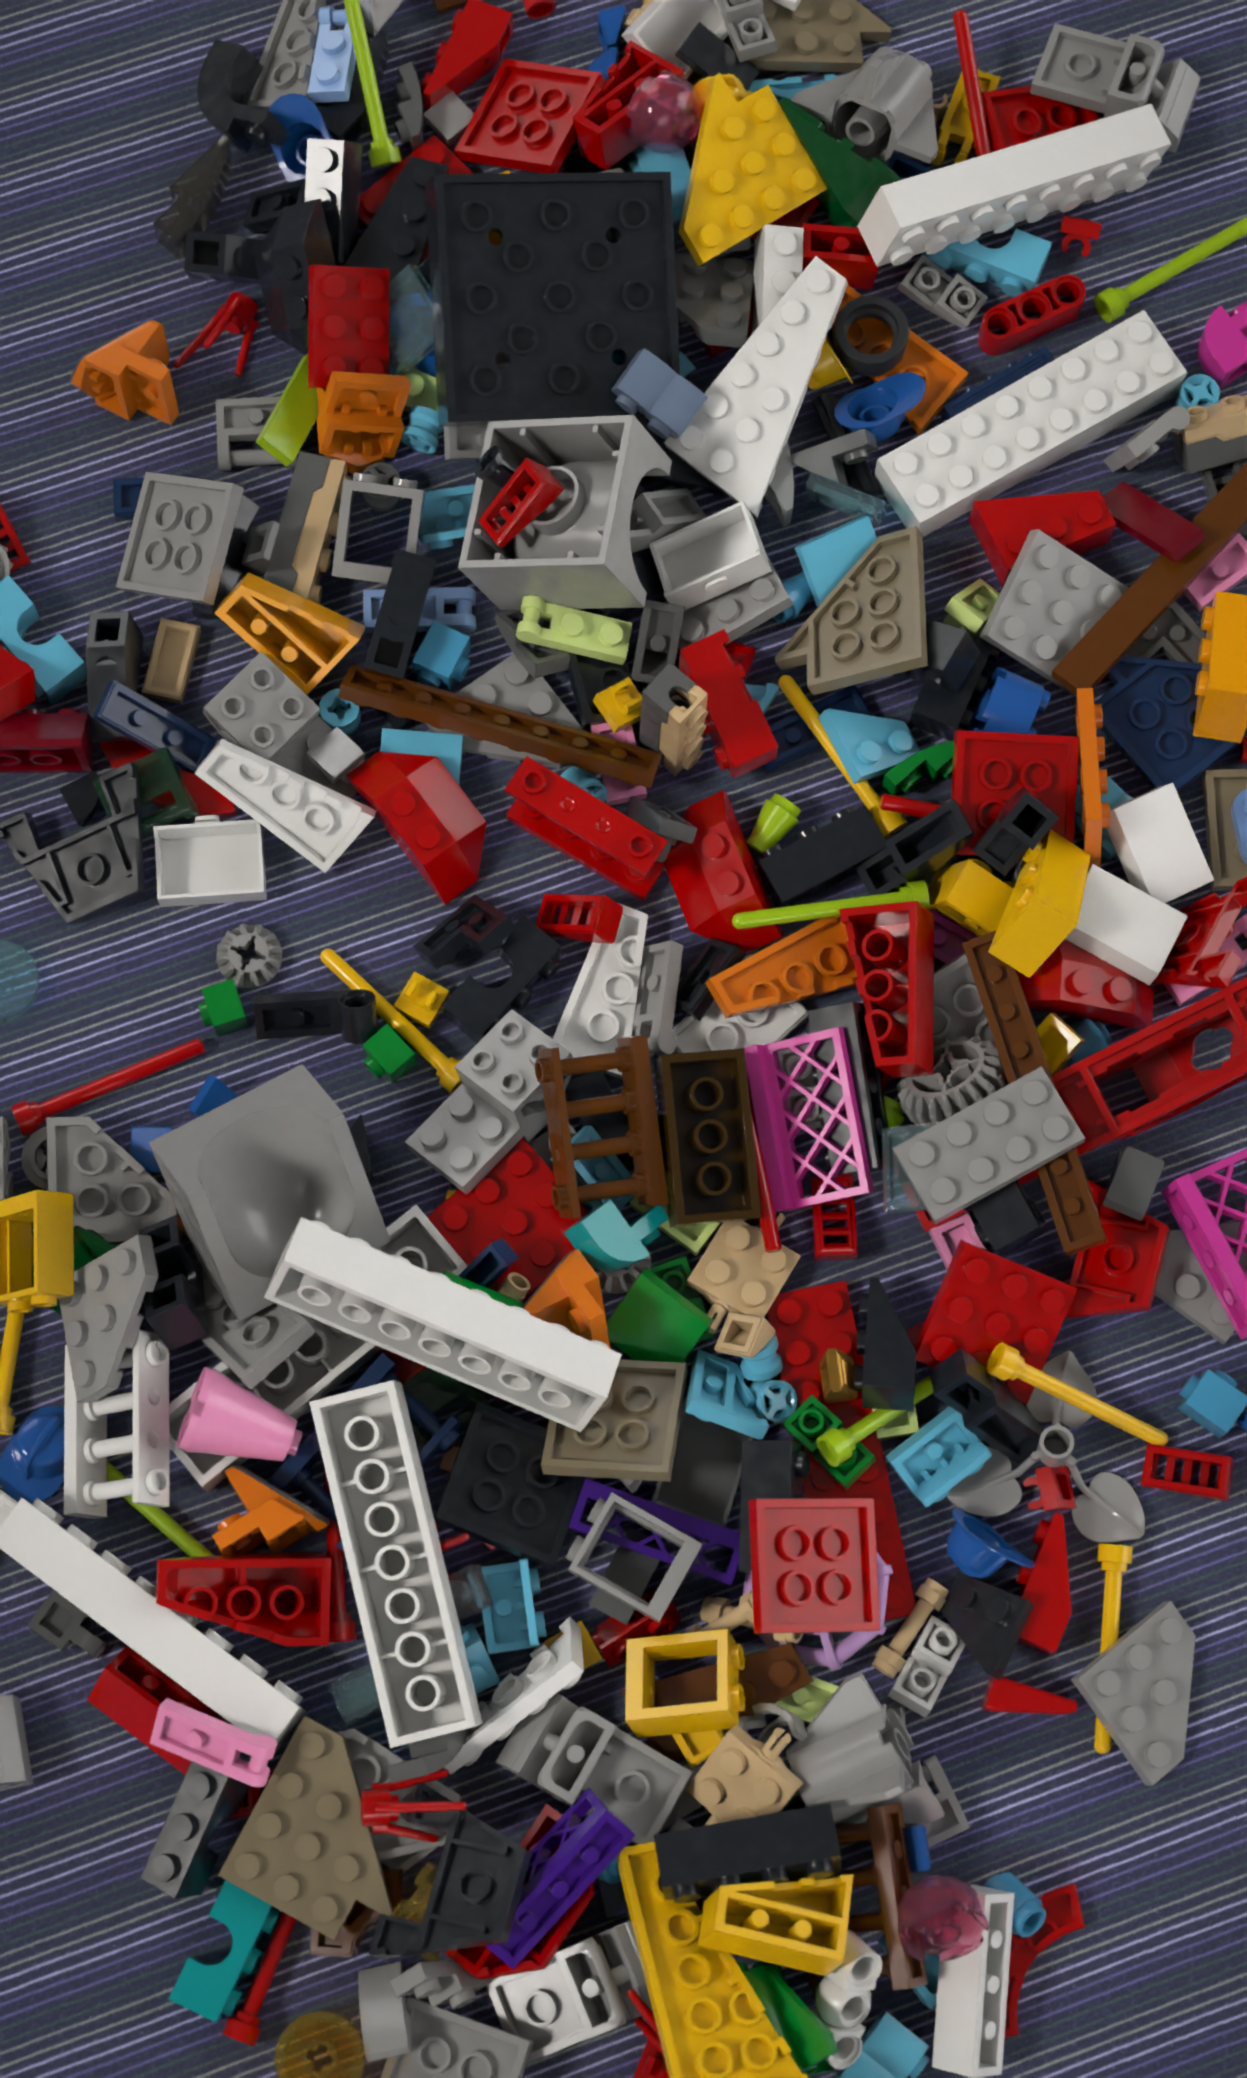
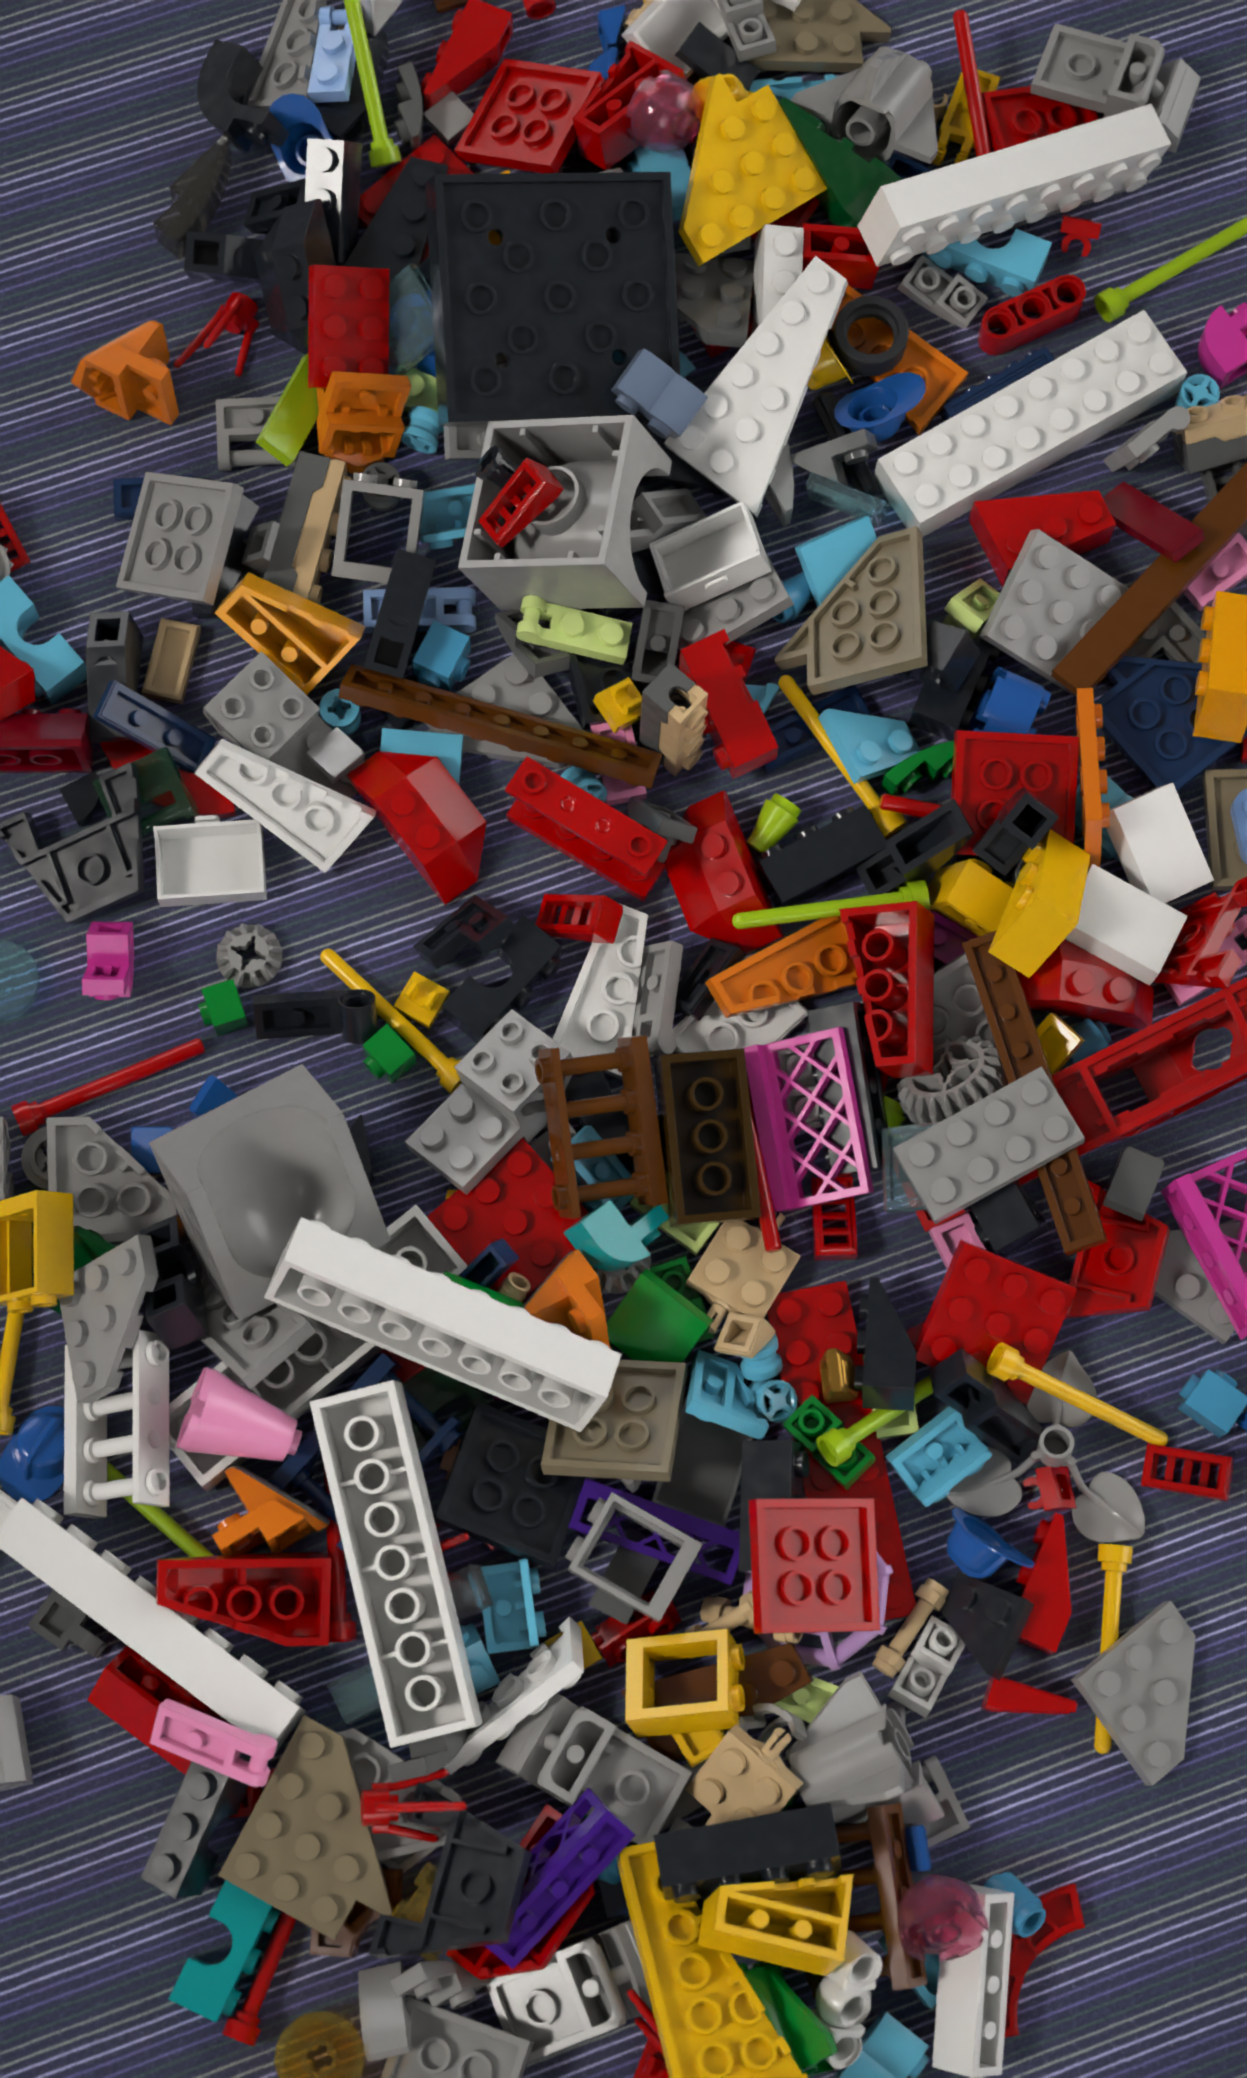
(109, 960): none -> dark pink brick

